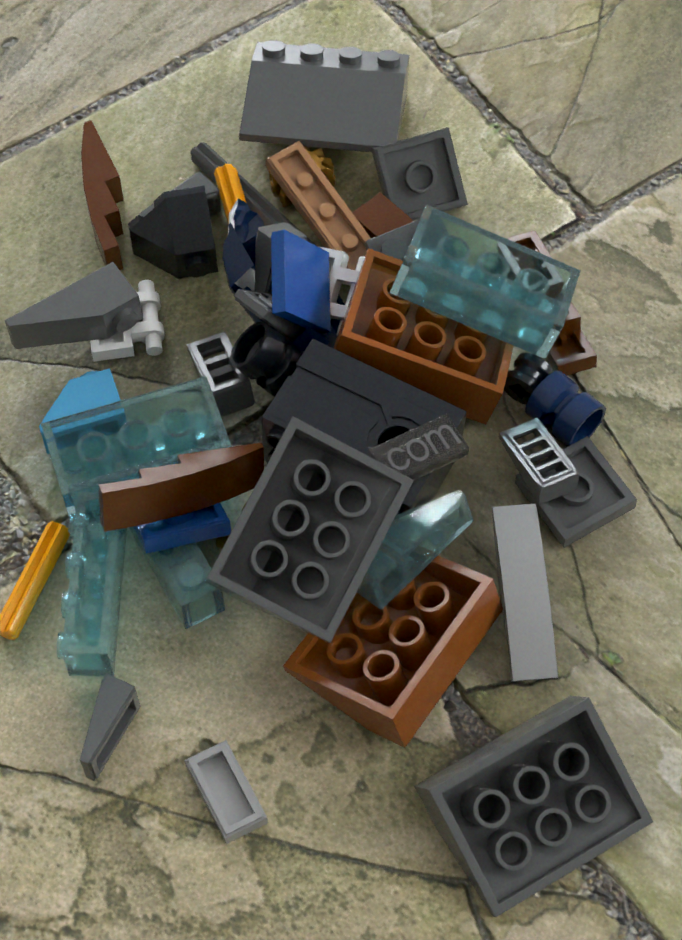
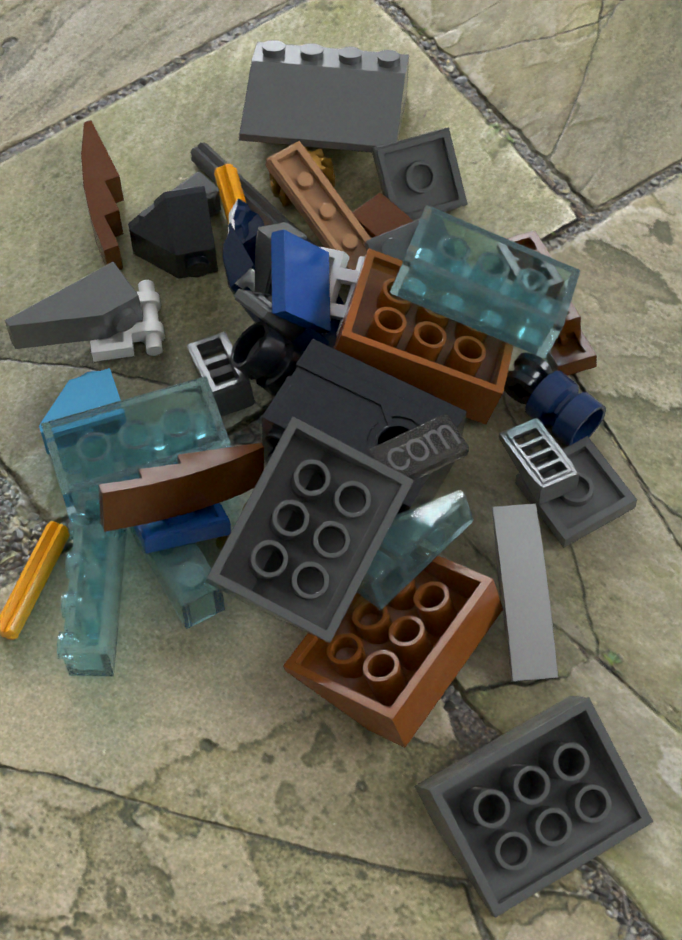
(111, 717): dark grey slope -> none
(226, 792): light grey tile -> none

